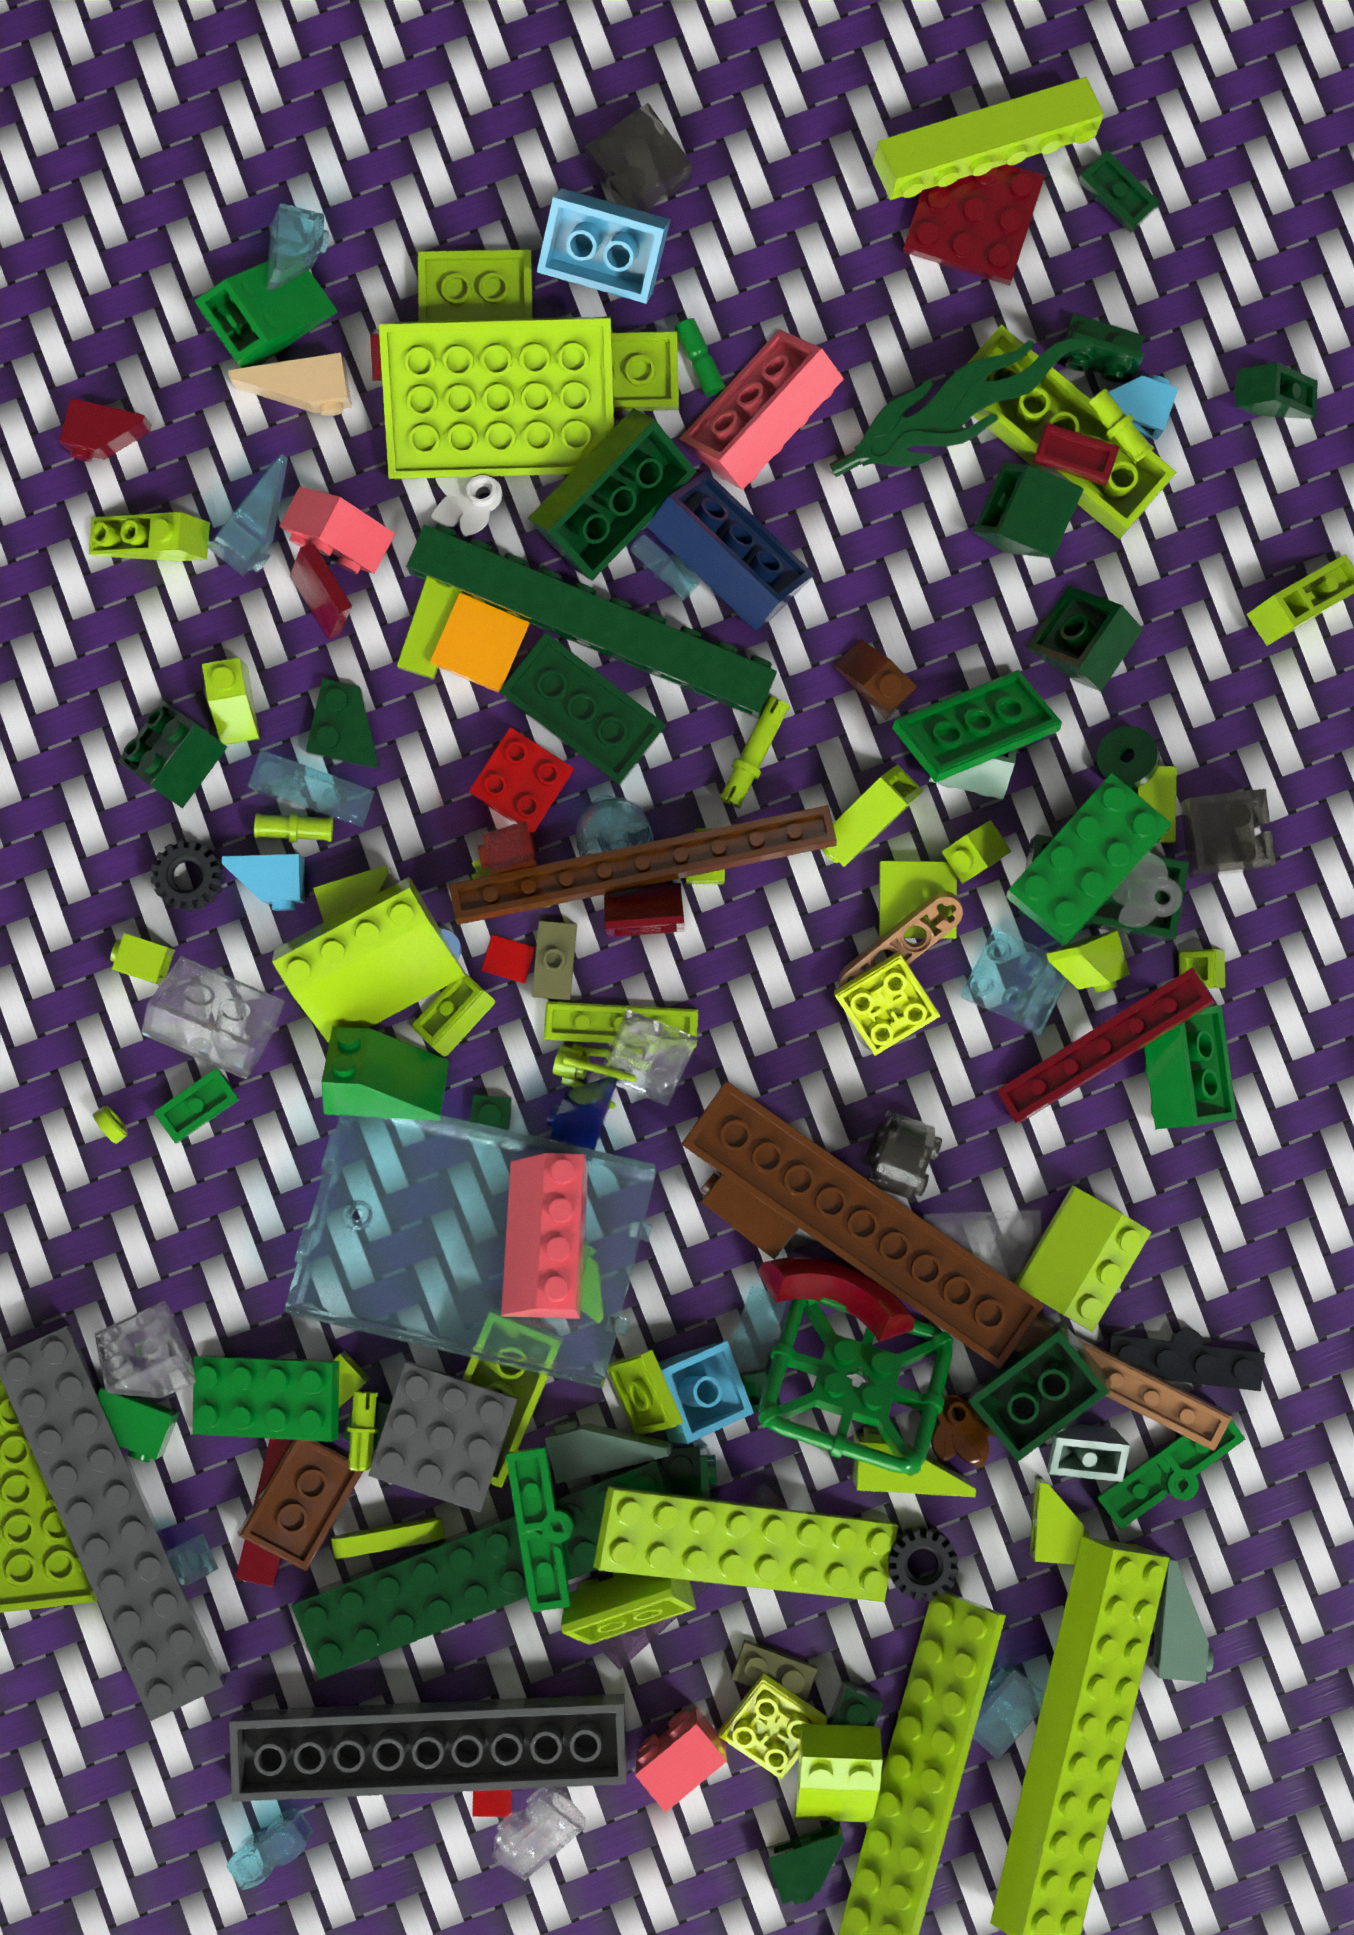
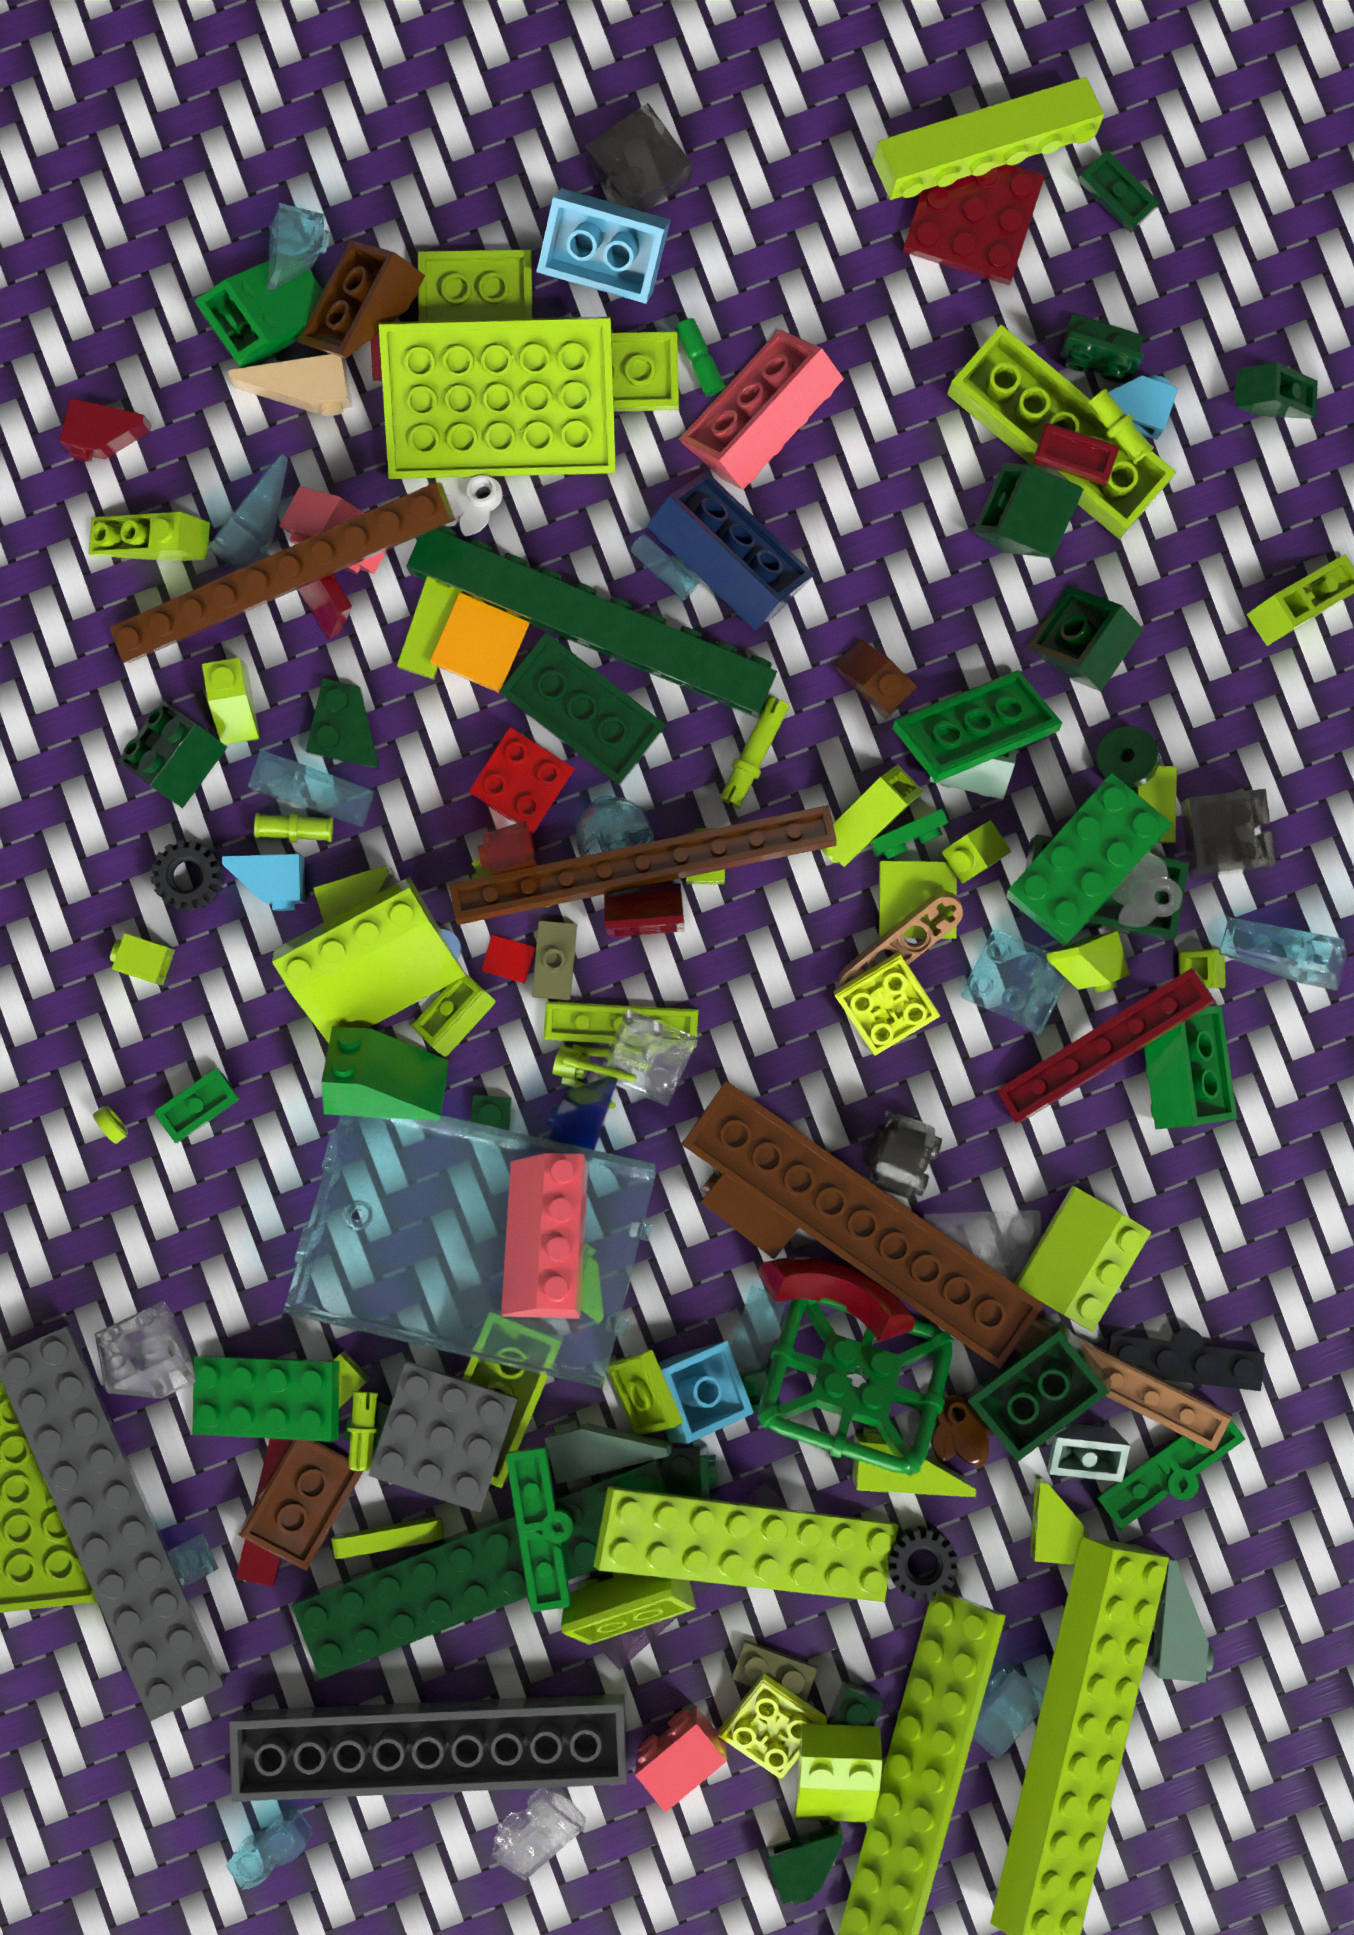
(139, 1424): green slope -> none
(212, 1017): clear slope -> none
(283, 572): none -> reddish brown plate
(363, 291): none -> reddish brown slope
(492, 1803): red sticker -> none
(612, 494): dark green brick -> none
(925, 829): none -> green plate
(954, 404): dark green piece -> none
(1286, 952): none -> clear light blue slope

